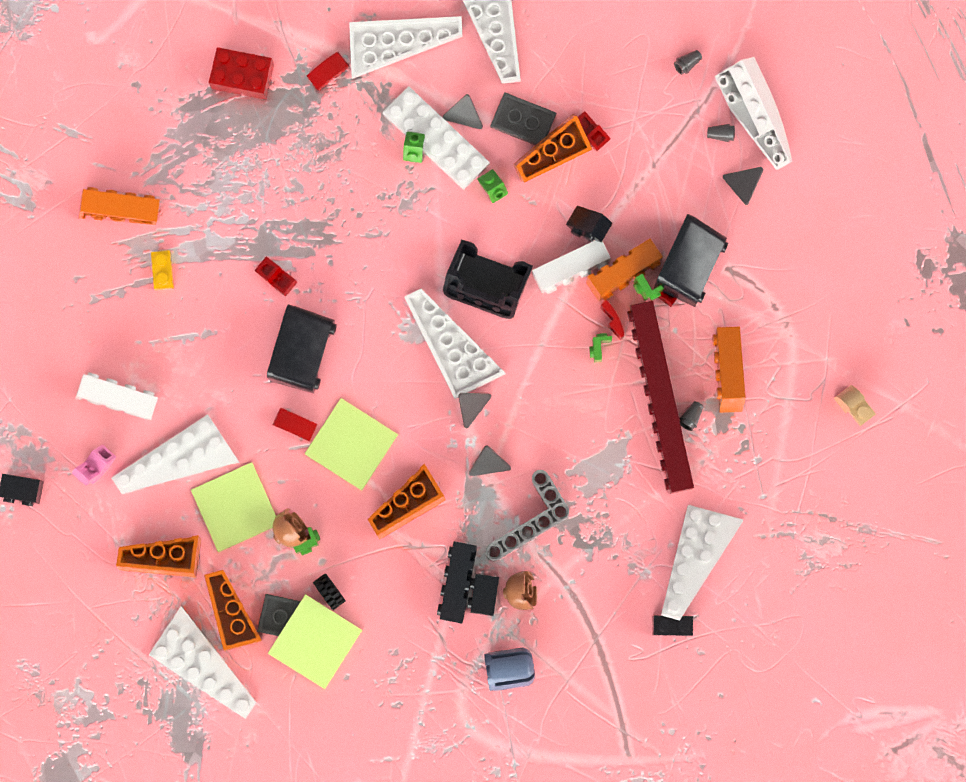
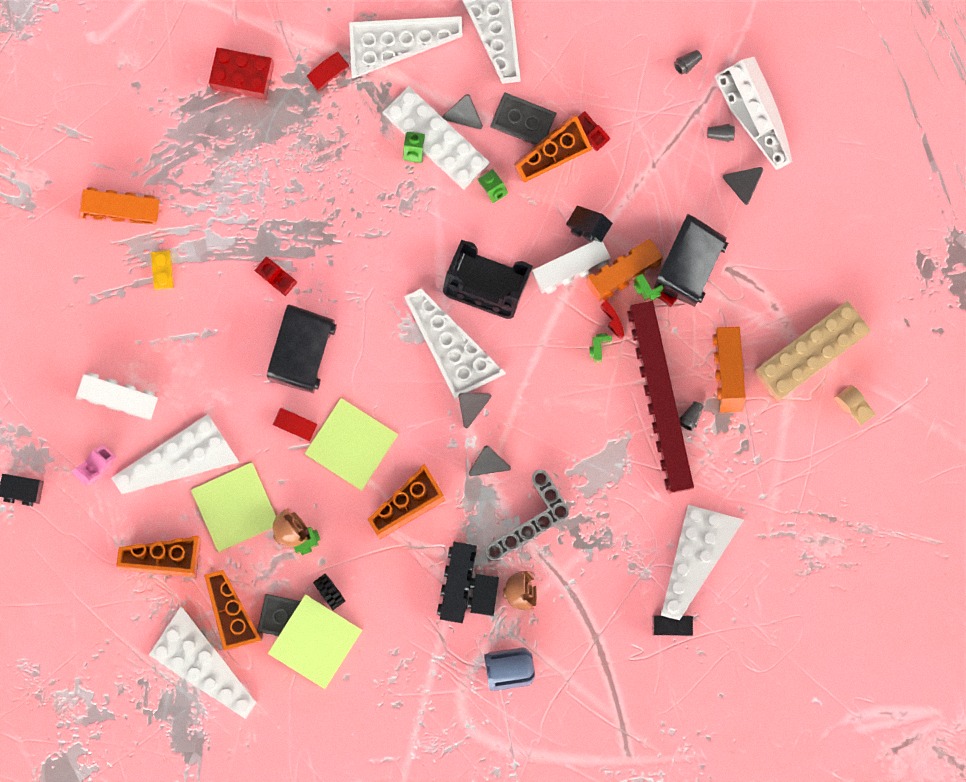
(812, 351): none -> tan brick

